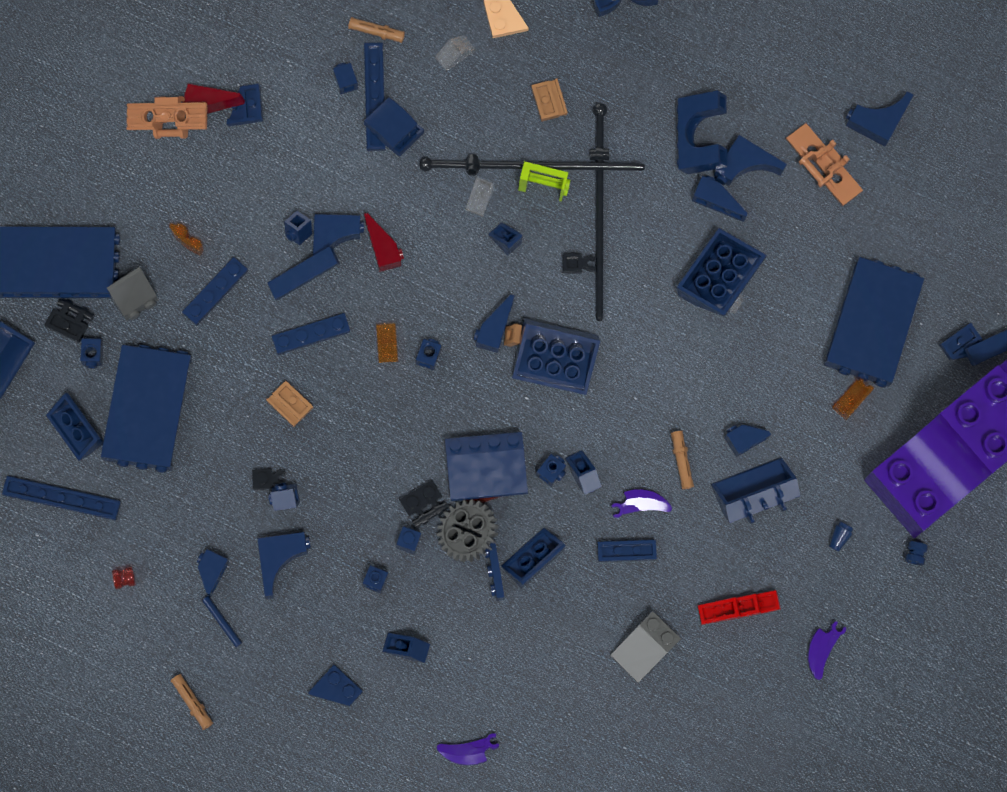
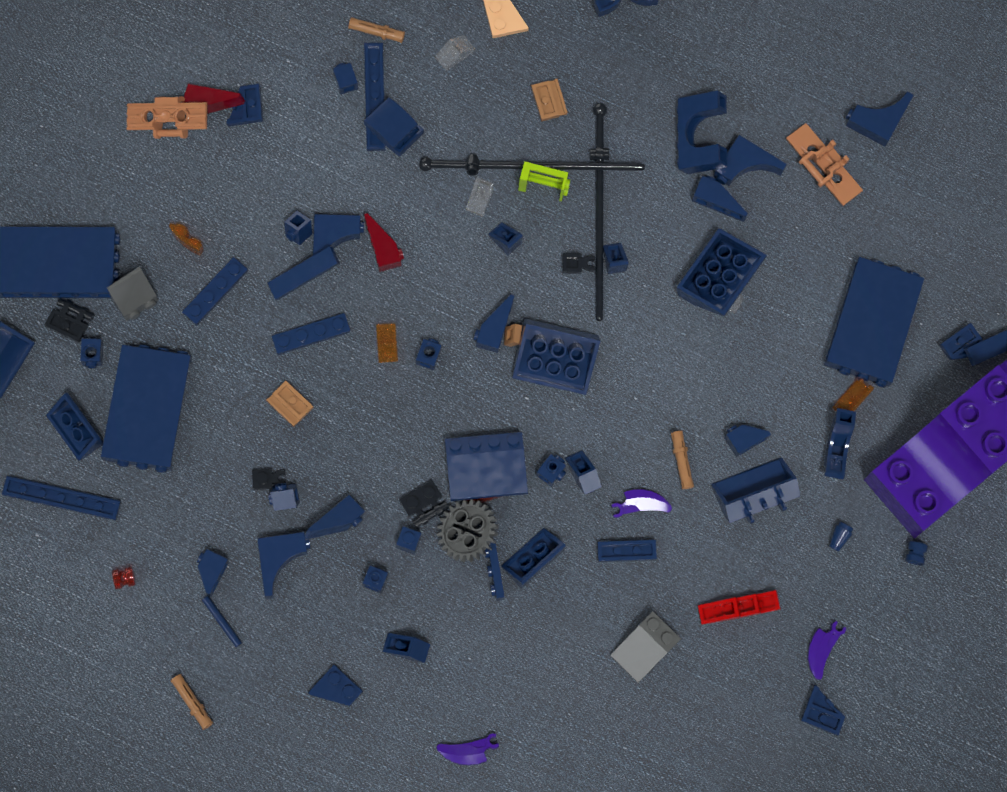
(339, 519): none -> dark blue slope
(615, 258): none -> dark blue slope
(822, 713): none -> dark blue wing
(838, 443): none -> dark blue arch

